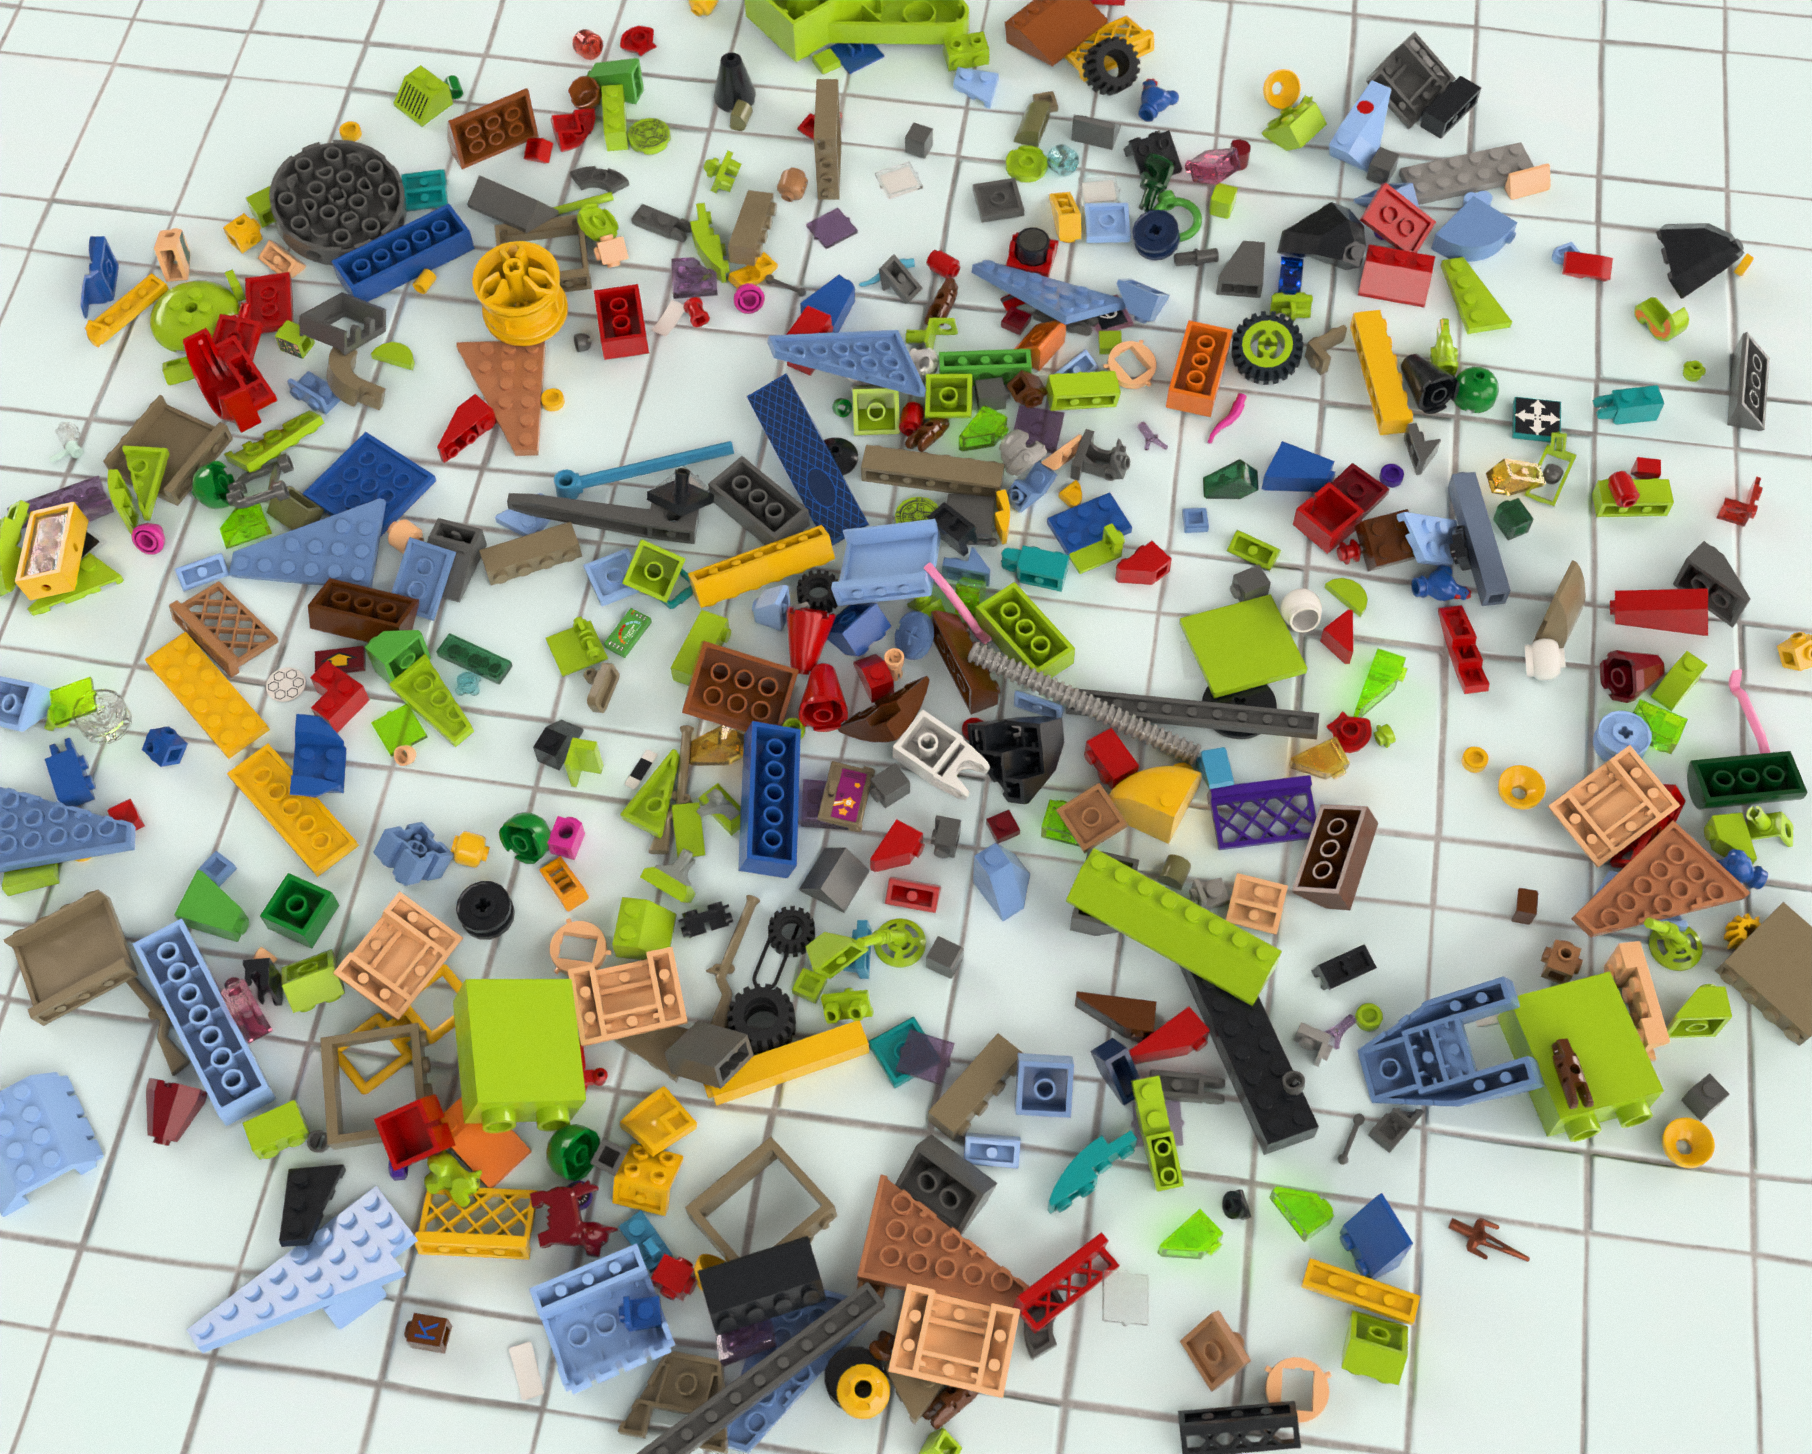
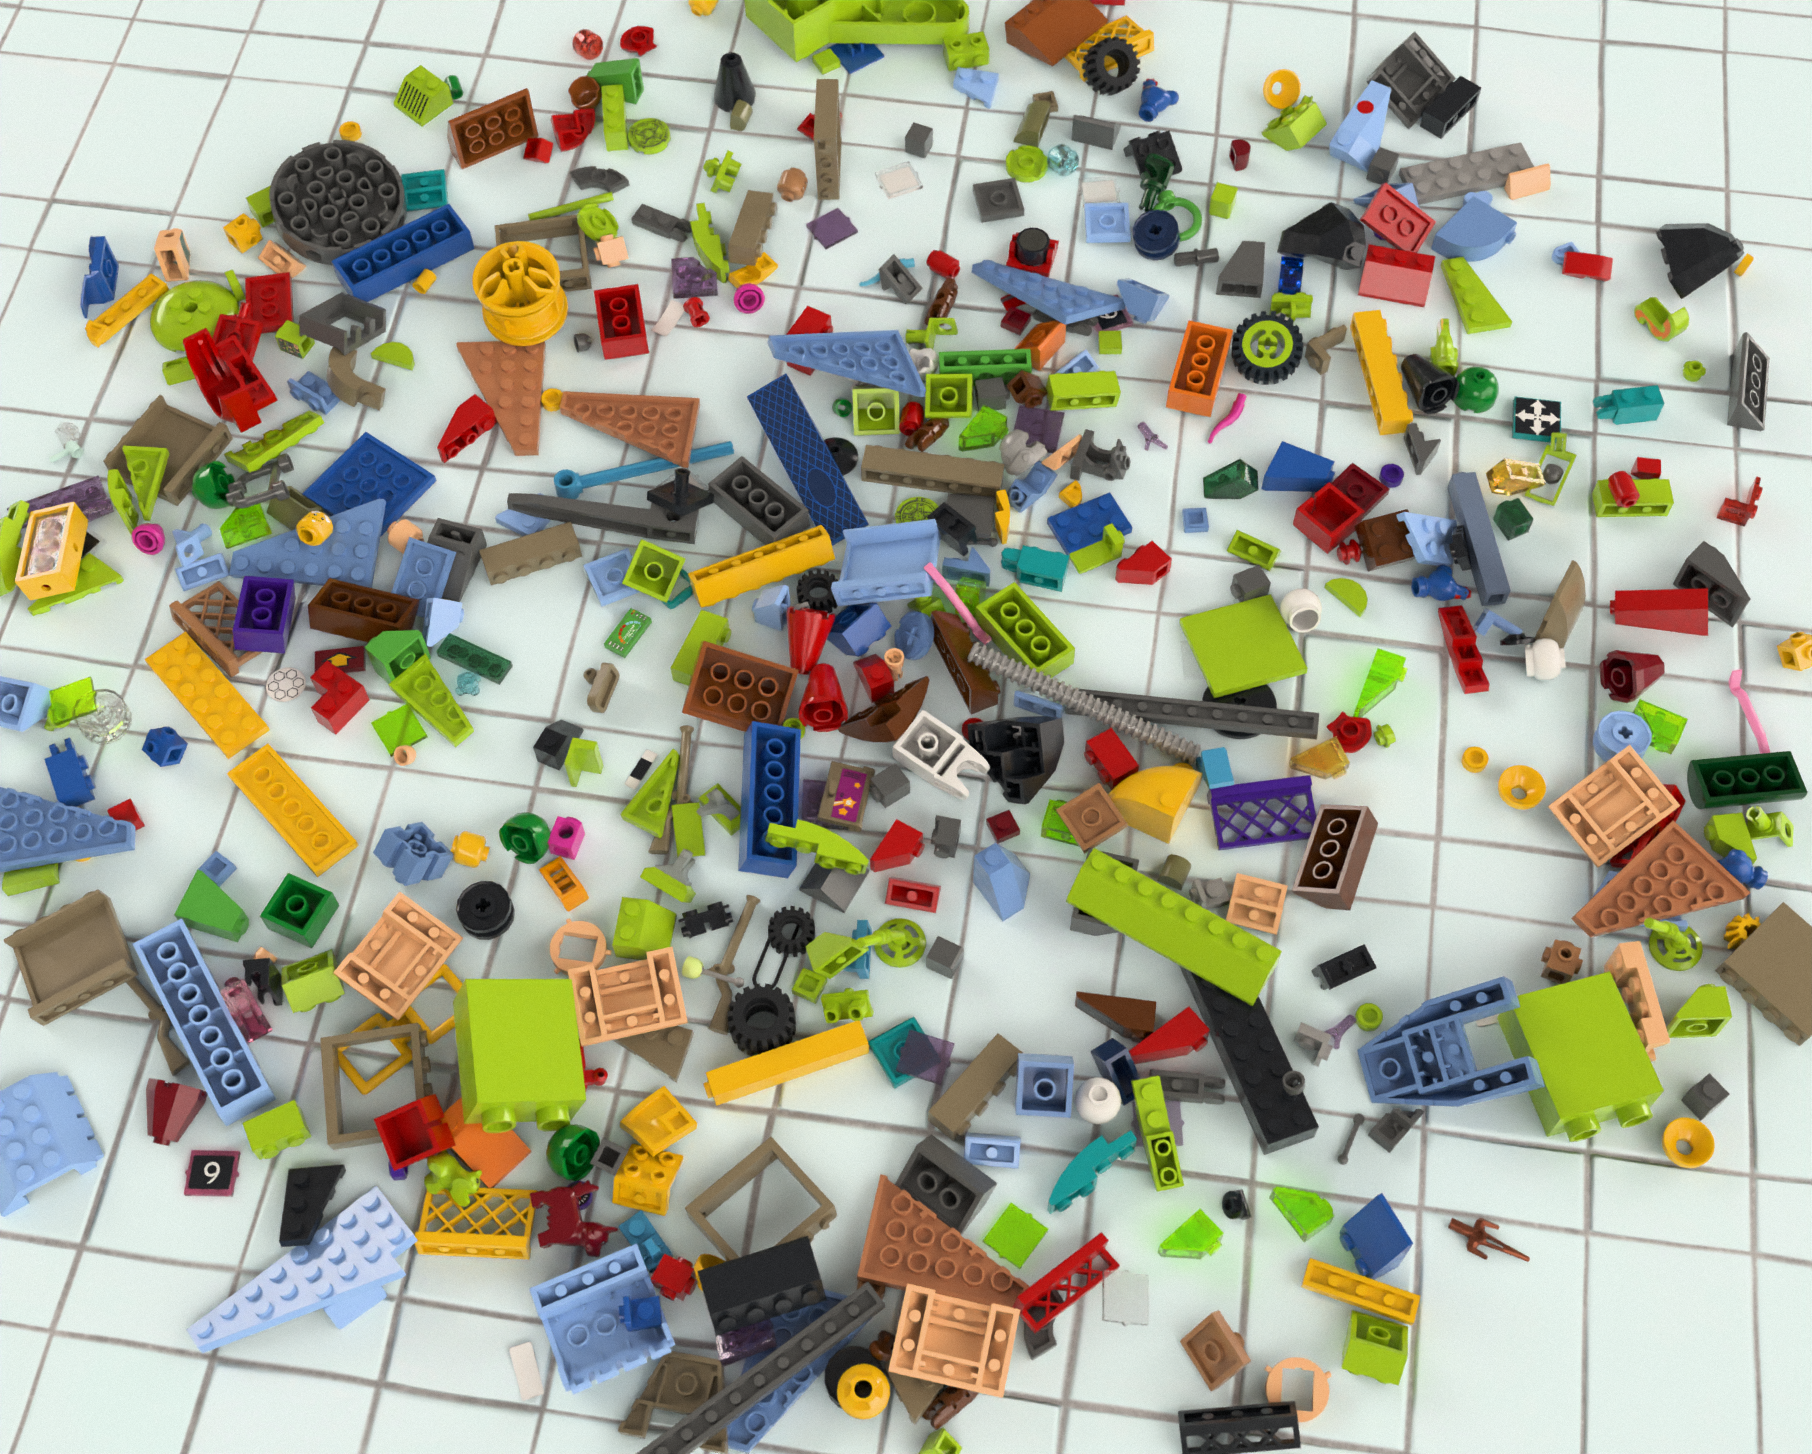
(190, 543): none -> light blue bracket
(212, 1173): none -> piece
(264, 614): none -> dark purple brick
(314, 528): none -> yellow head
(314, 1139): dark grey hinge -> none
(317, 758): blue piece -> none
(428, 1333): reddish brown brick -> none
(440, 619): none -> light blue slope
(509, 205): dark grey slope -> none
(576, 647): lime hinge -> none
(651, 423): none -> nougat wing
(694, 968): none -> hinge
(709, 1054): dark grey brick -> none
(717, 747): clear yellow slope -> none
(770, 279): dark grey hinge -> none
(829, 847): none -> lime slope
(833, 299): blue slope -> none
(1015, 1235): none -> clear neon green piece
(1065, 216): yellow slope -> none
(1098, 1100): none -> white piece
(1145, 357): light nougat piece -> none
(1213, 165): clear pink torso -> none
(1339, 636): red slope -> none
(1515, 635): none -> medium blue piece
(1526, 906): reddish brown slope -> none
(1571, 1074): reddish brown hinge -> none
(1679, 680): lime slope -> none

